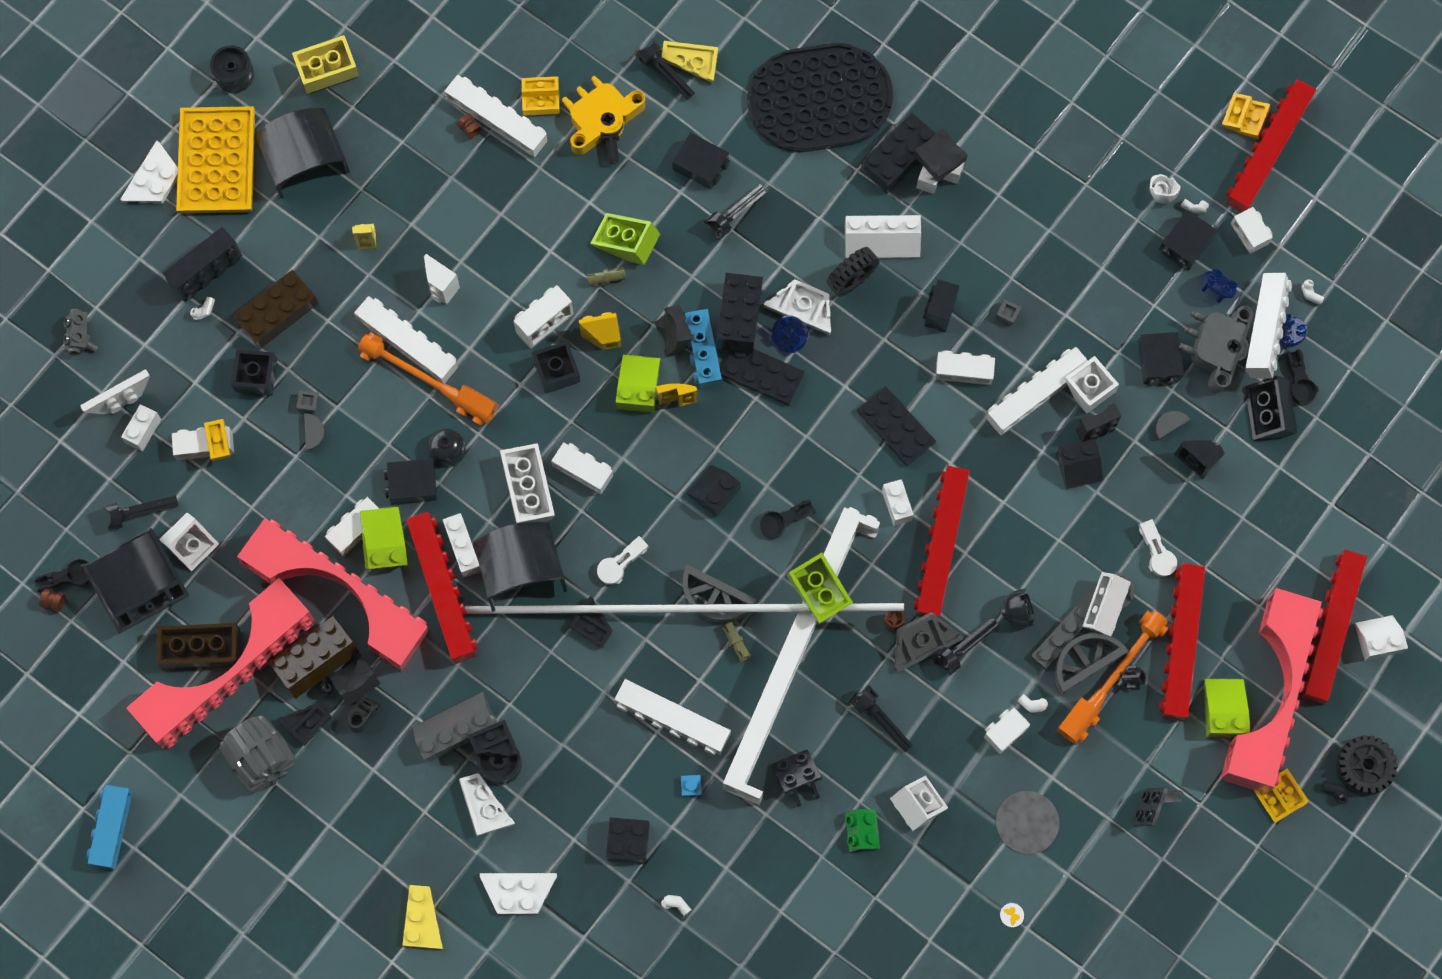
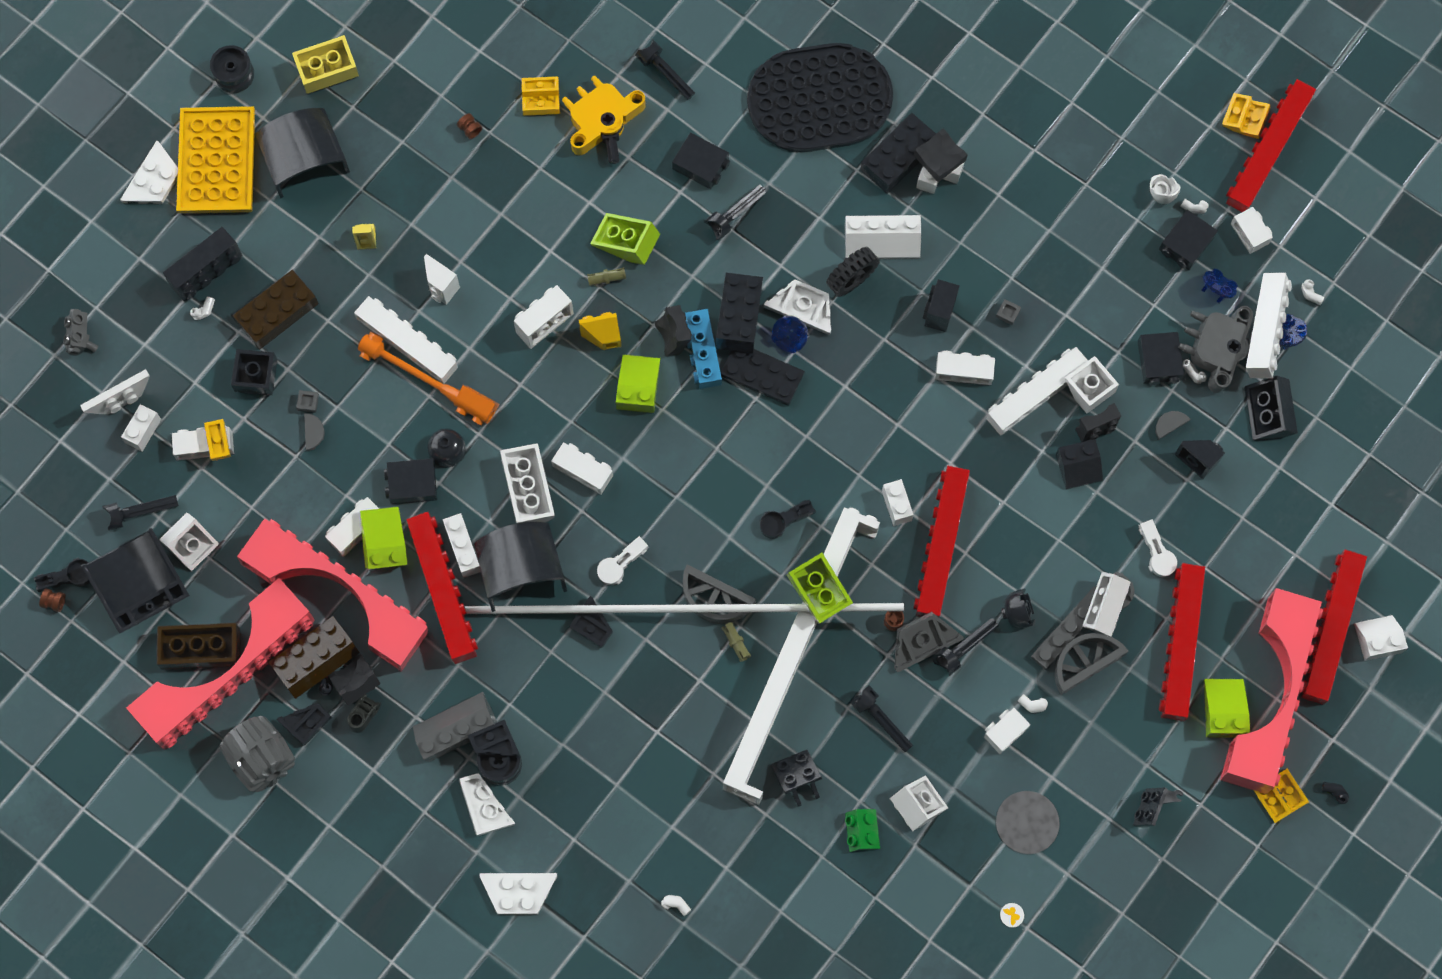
(110, 827): dark azure brick -> none
(421, 921): light yellow wing -> none
(496, 116): white brick -> none
(556, 367): black brick -> none
(627, 840): black brick -> none
(672, 717): white brick -> none
(682, 393): yellow slope -> none
(691, 785): dark azure plate -> none
(692, 58): light yellow wing -> none
(714, 489): black slope -> none
(896, 426): black plate -> none
(1086, 712): orange bar -> none
(1133, 677): black gear -> none
(1193, 372): none -> white arm
(1302, 393): black piece -> none
(1377, 754): black wheel -> none

